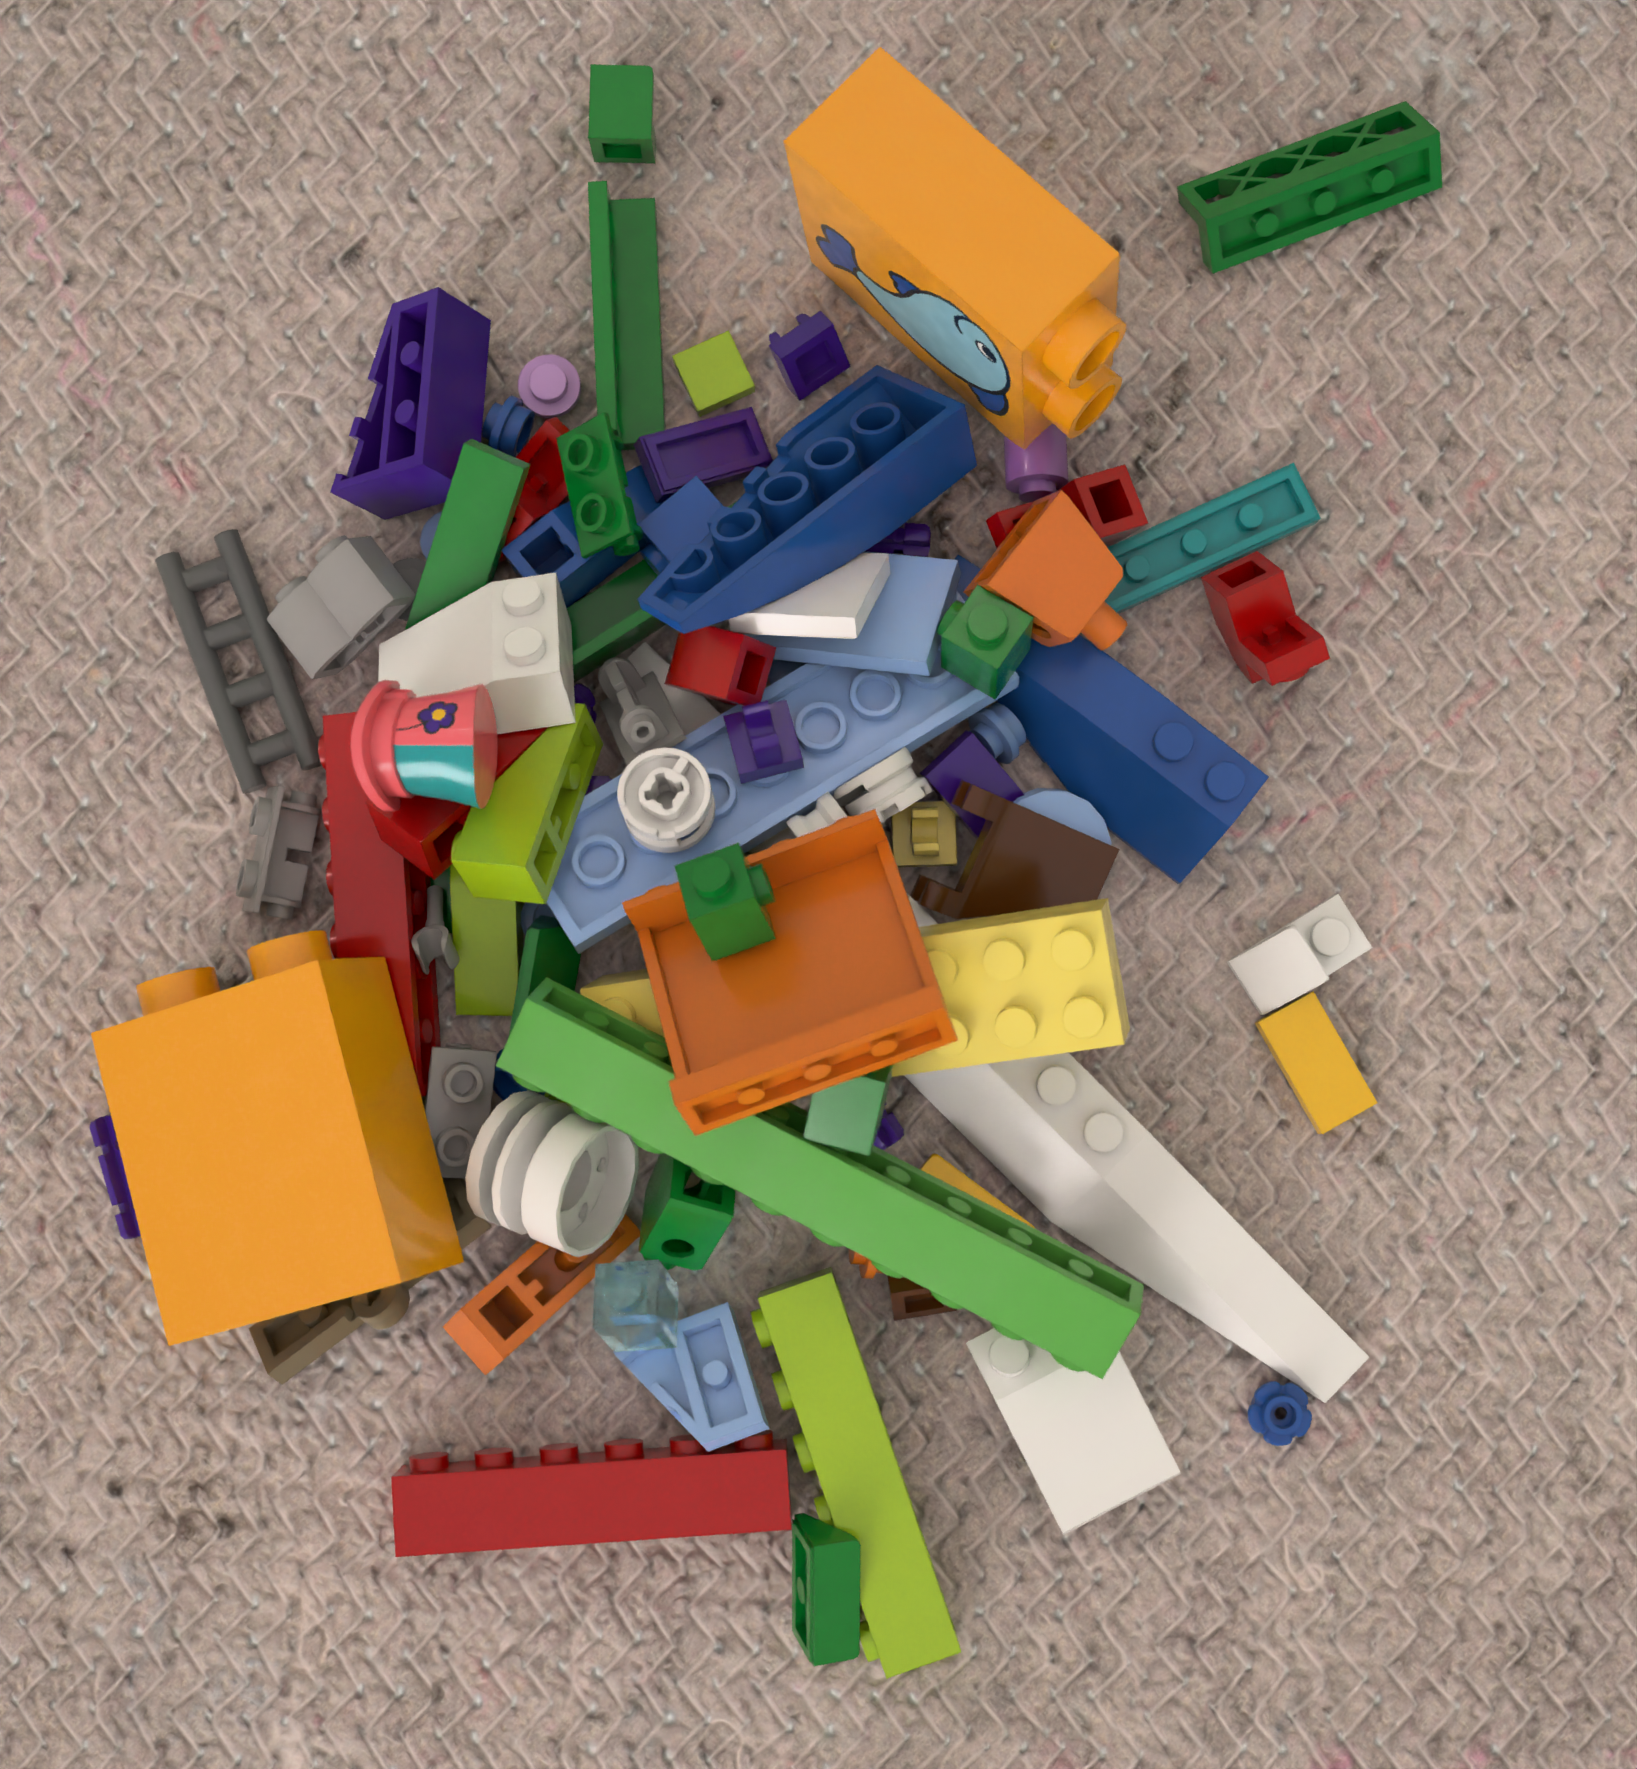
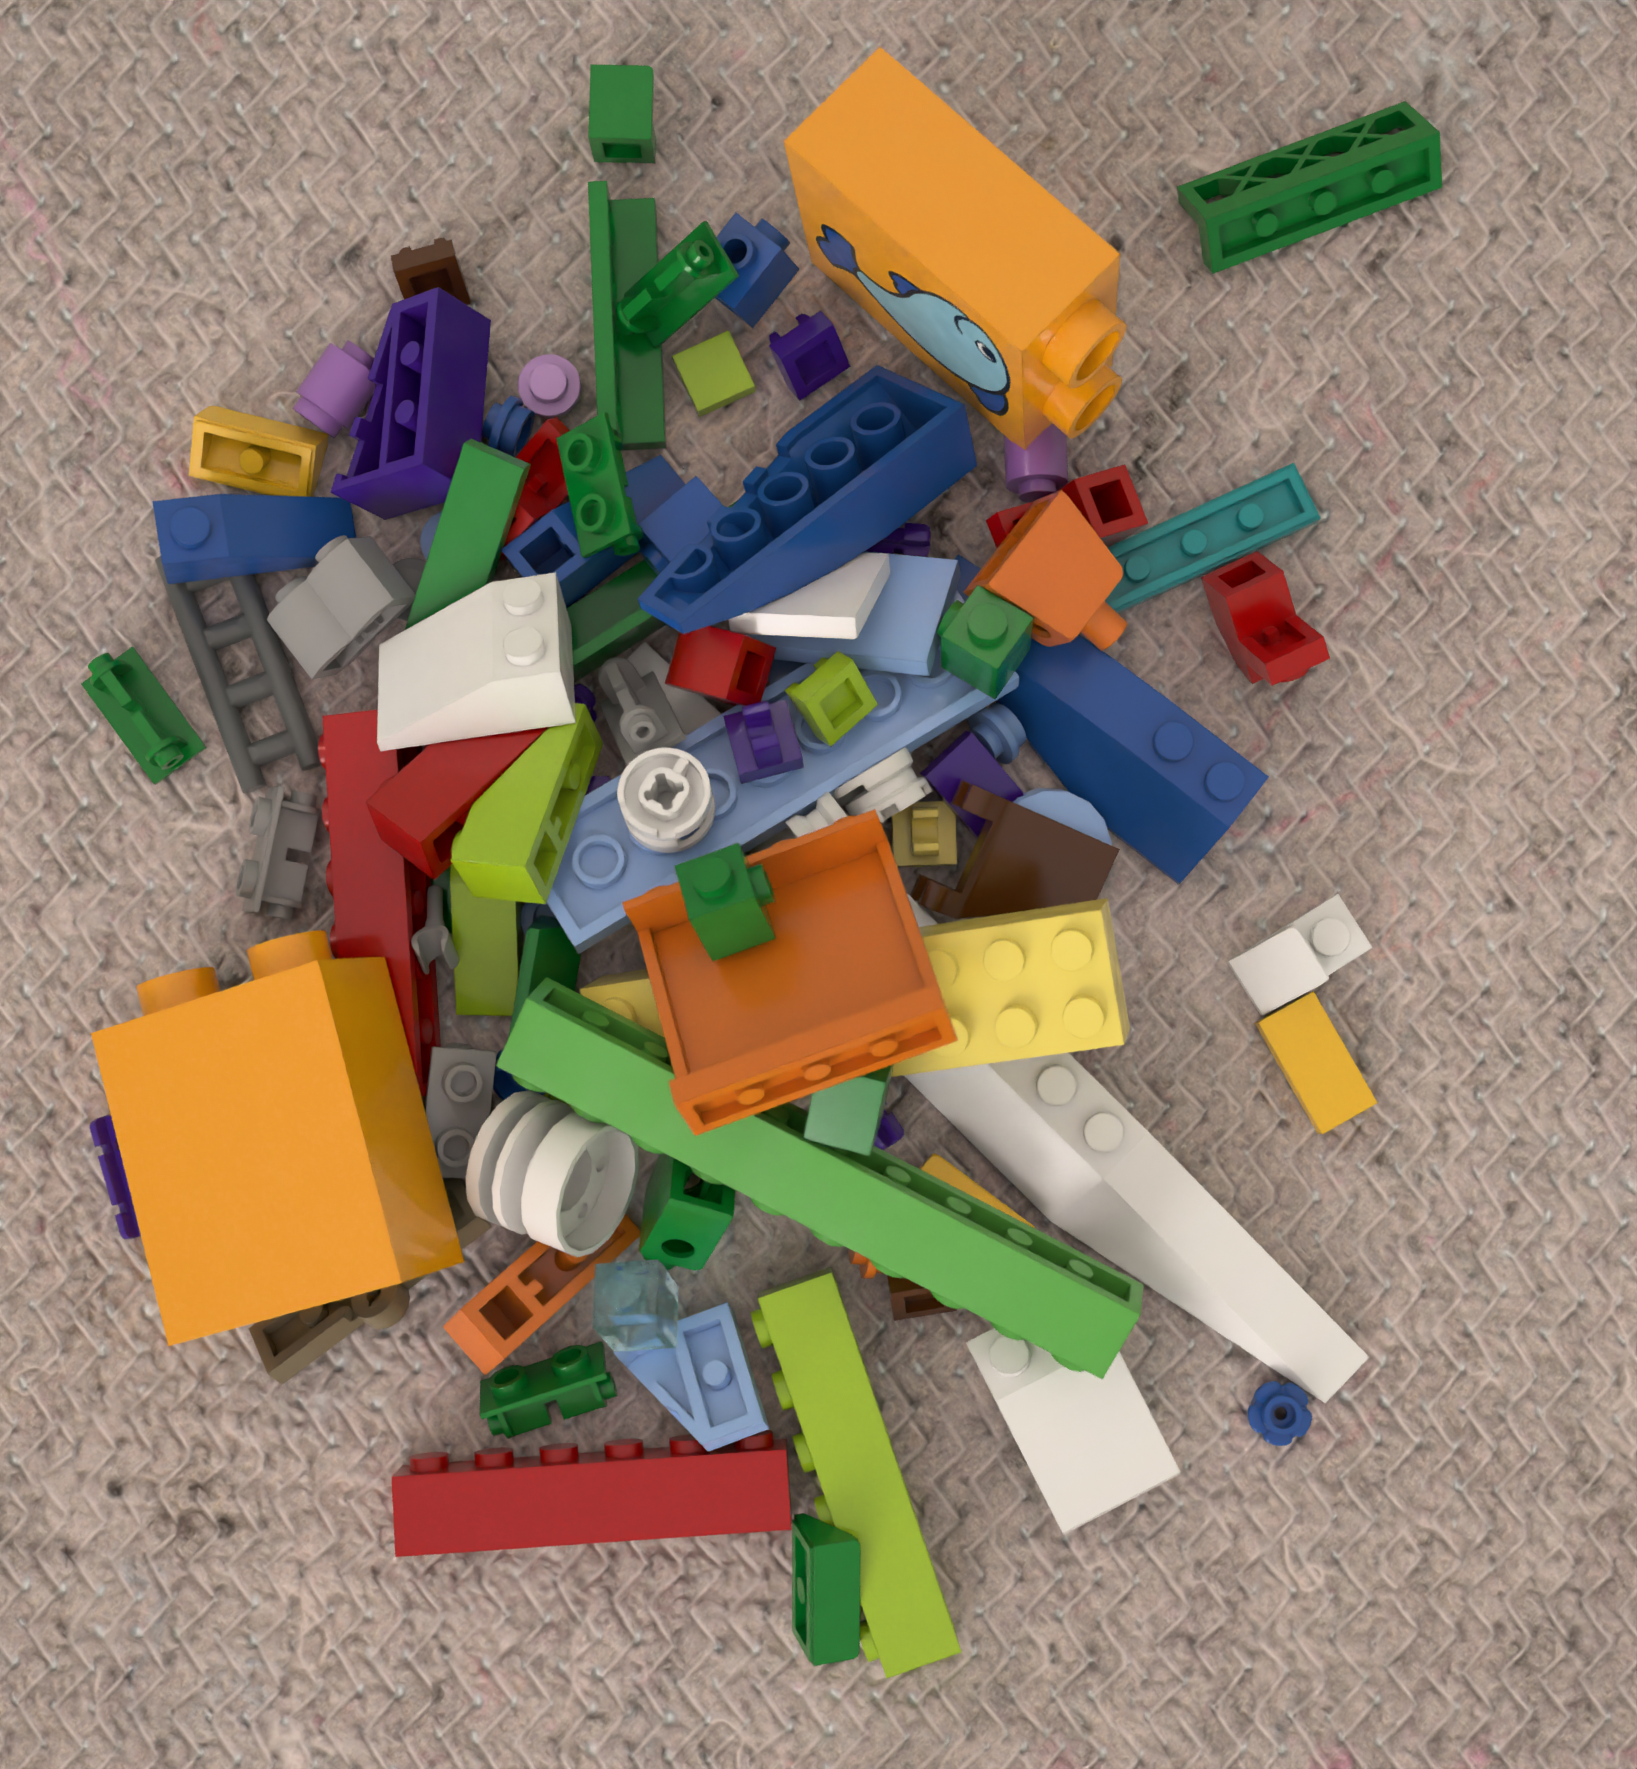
(142, 713): none -> green hinge
(245, 533): none -> blue slope
(256, 453): none -> yellow slope
(336, 388): none -> medium lavender brick
(425, 745): coral hat -> none
(430, 268): none -> reddish brown tile
(518, 1395): none -> green hinge
(676, 287): none -> green hinge
(711, 449): dark purple tile -> none
(761, 267): none -> blue brick
(832, 698): none -> lime tile

